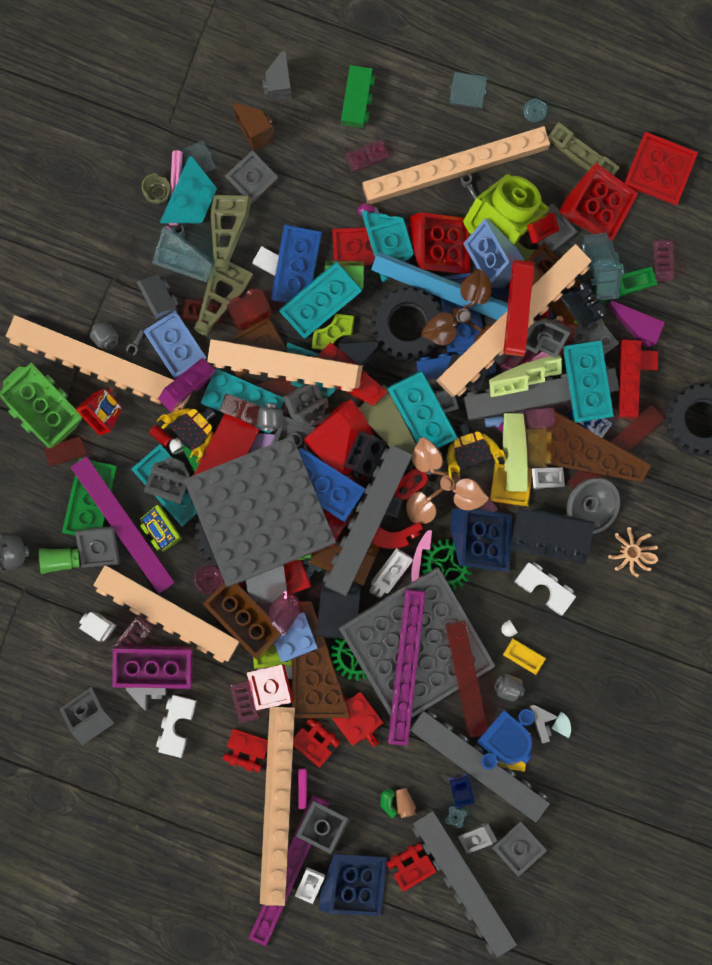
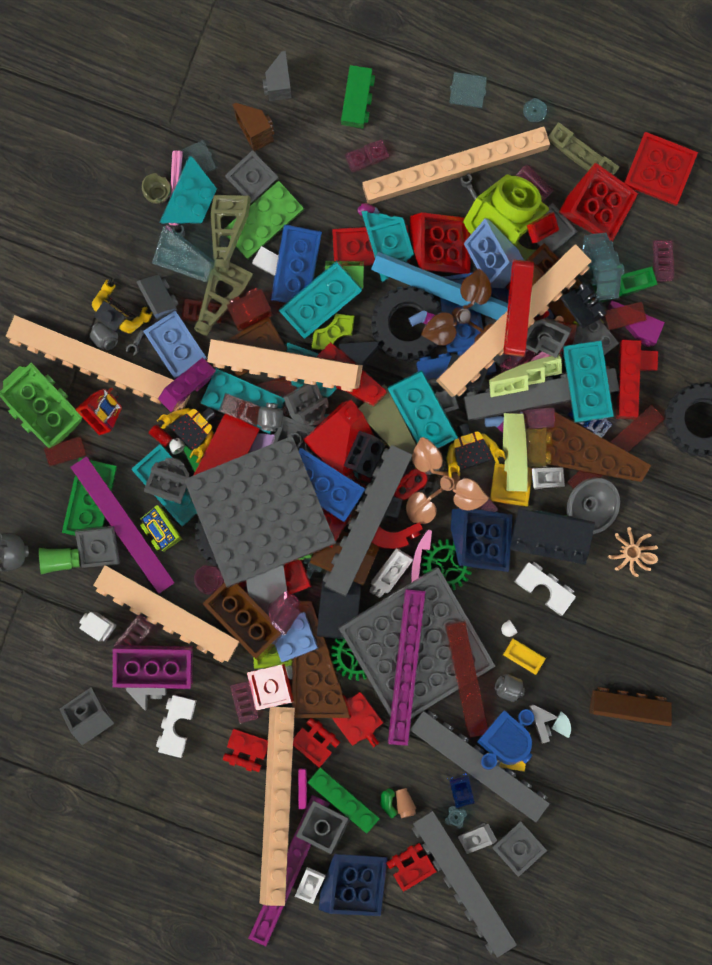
(115, 315): none -> torso
(266, 219): none -> bright green plate
(343, 800): none -> green brick
(422, 316): none -> medium blue arm
(530, 175): none -> clear pink slope
(625, 316): none -> clear red tile
(630, 707): none -> reddish brown slope

